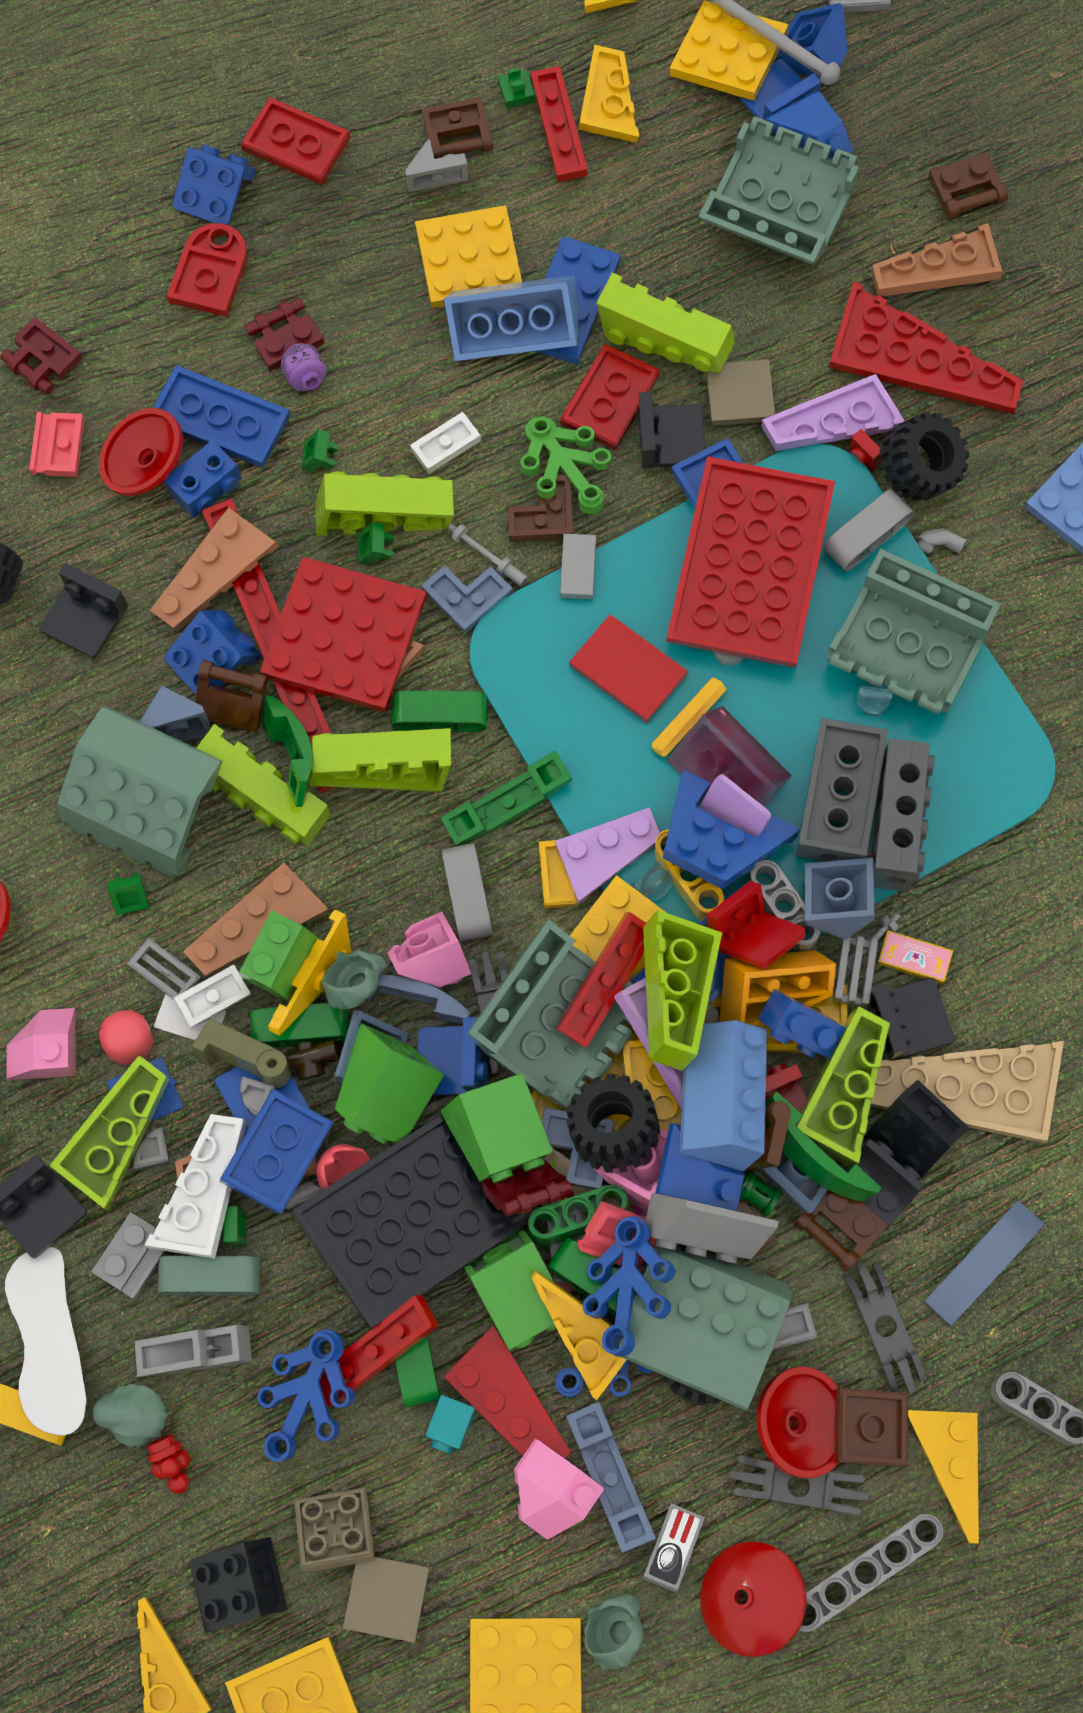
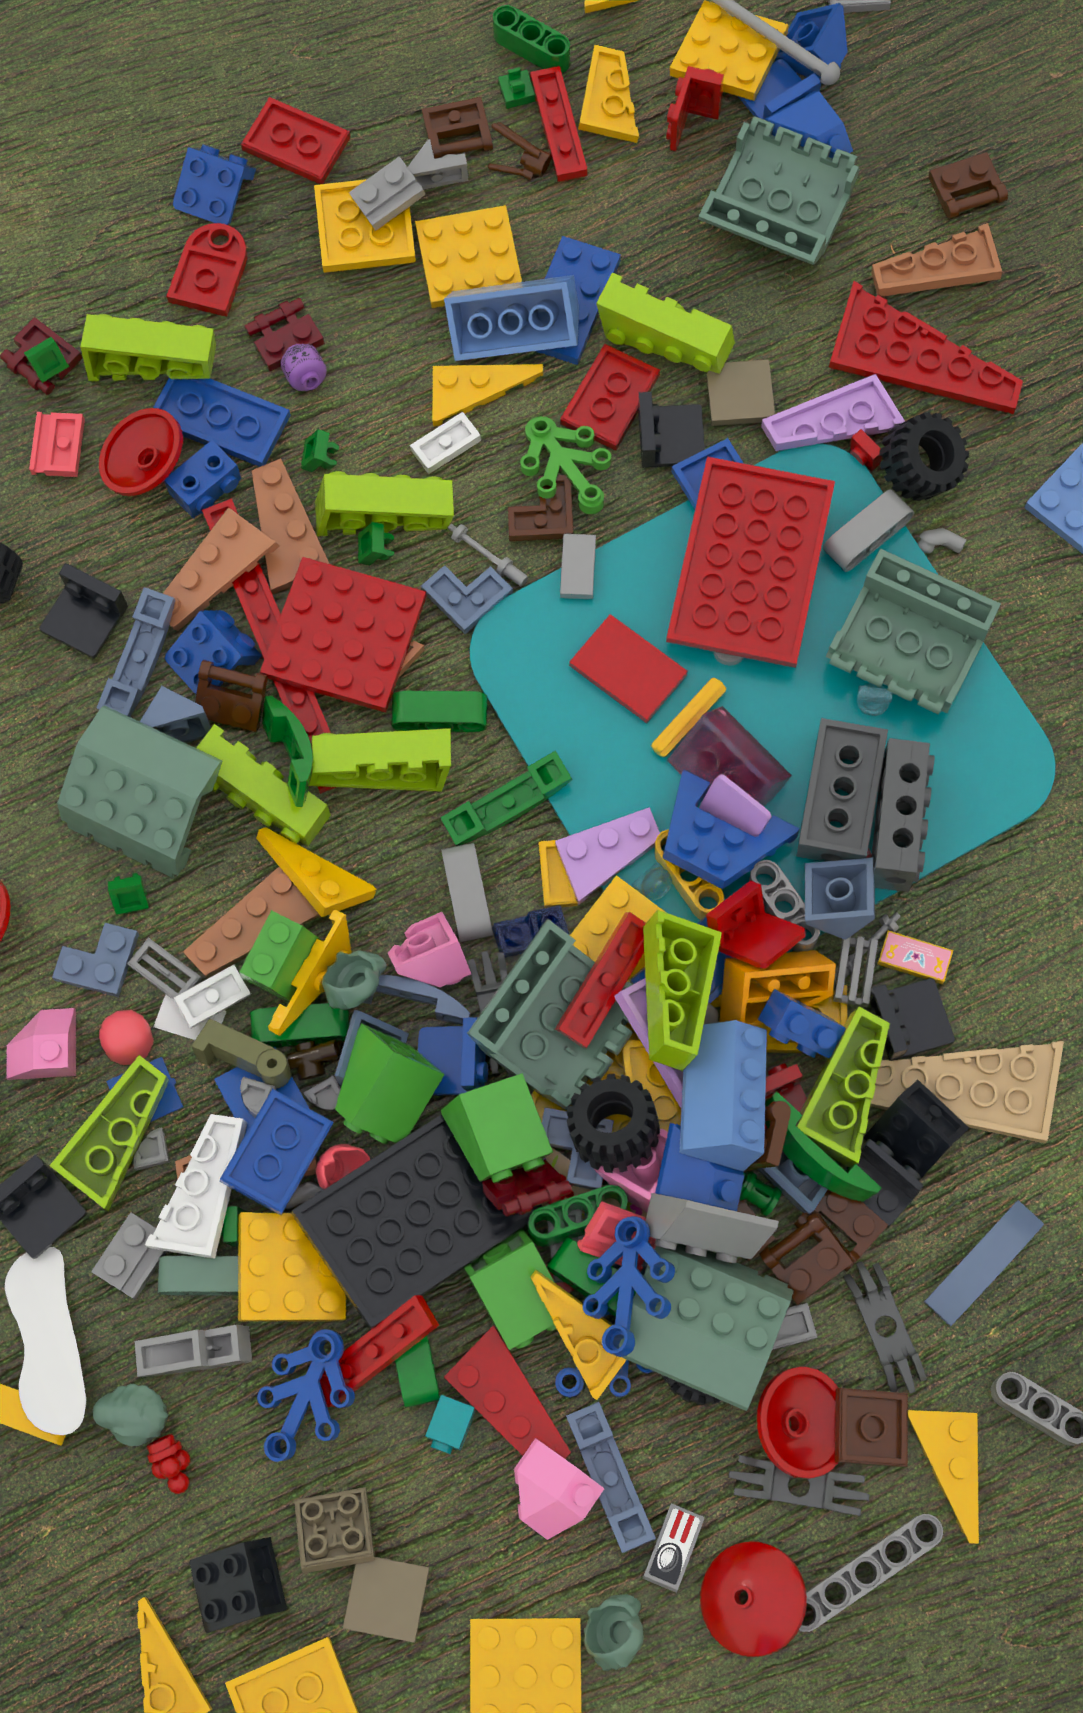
(46, 359): none -> green tile
(104, 969): none -> sand blue plate
(140, 652): none -> sand blue slope
(146, 349): none -> lime wedge
(283, 1273): none -> yellow plate
(286, 523): none -> nougat wing
(319, 880): none -> yellow wing
(324, 1094): none -> light grey tile
(350, 239): none -> yellow plate
(387, 193): none -> light grey plate
(468, 386): none -> yellow wing
(516, 934): none -> clear blue slope
(530, 38): none -> green beam
(534, 159): none -> reddish brown plant
(697, 94): none -> red bracket
(815, 1266): none -> reddish brown plate

